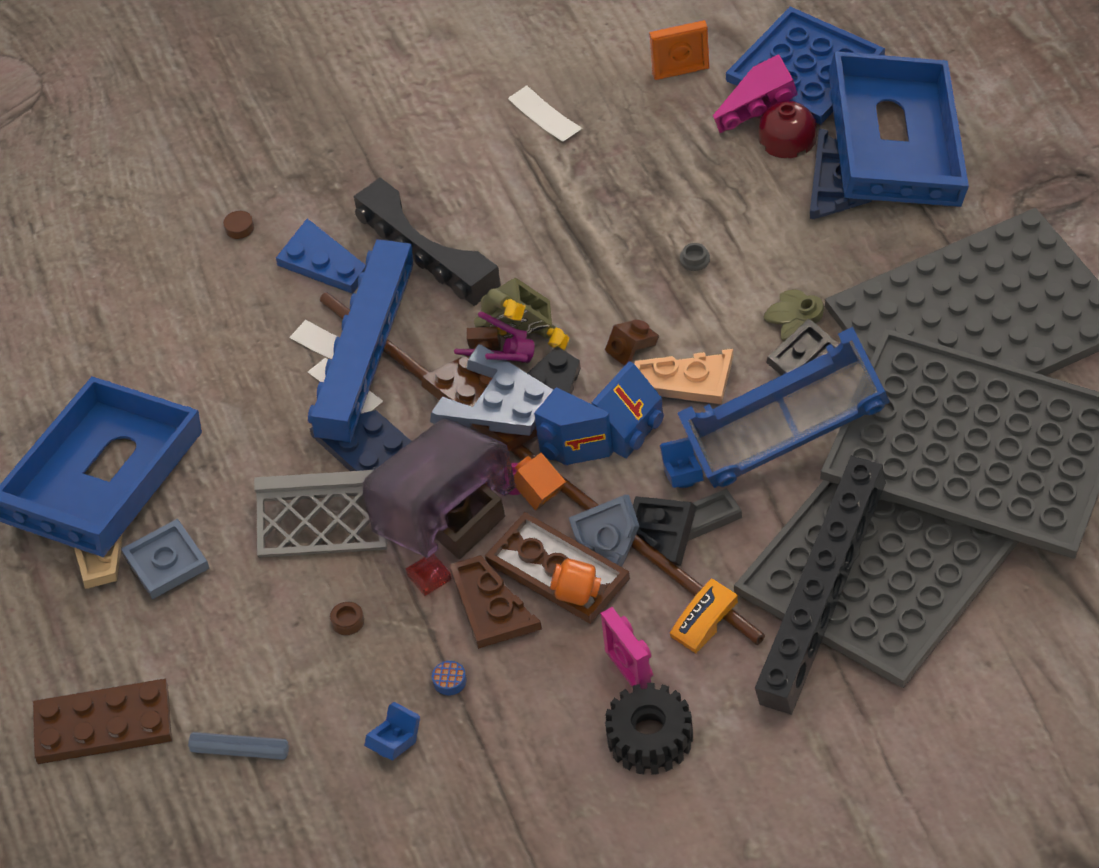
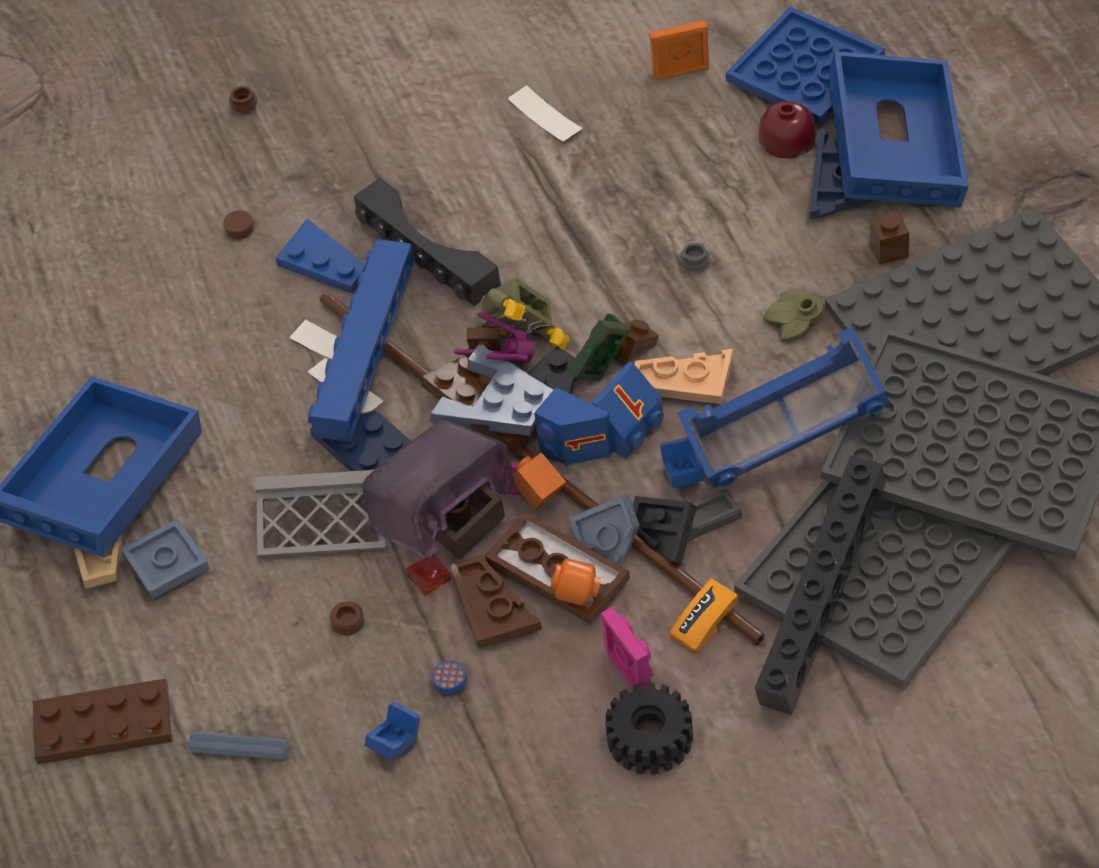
(242, 99): none -> reddish brown plate
(600, 349): none -> dark green bracket
(757, 91): dark pink slope -> none
(800, 348): wing -> none
(889, 238): none -> reddish brown brick

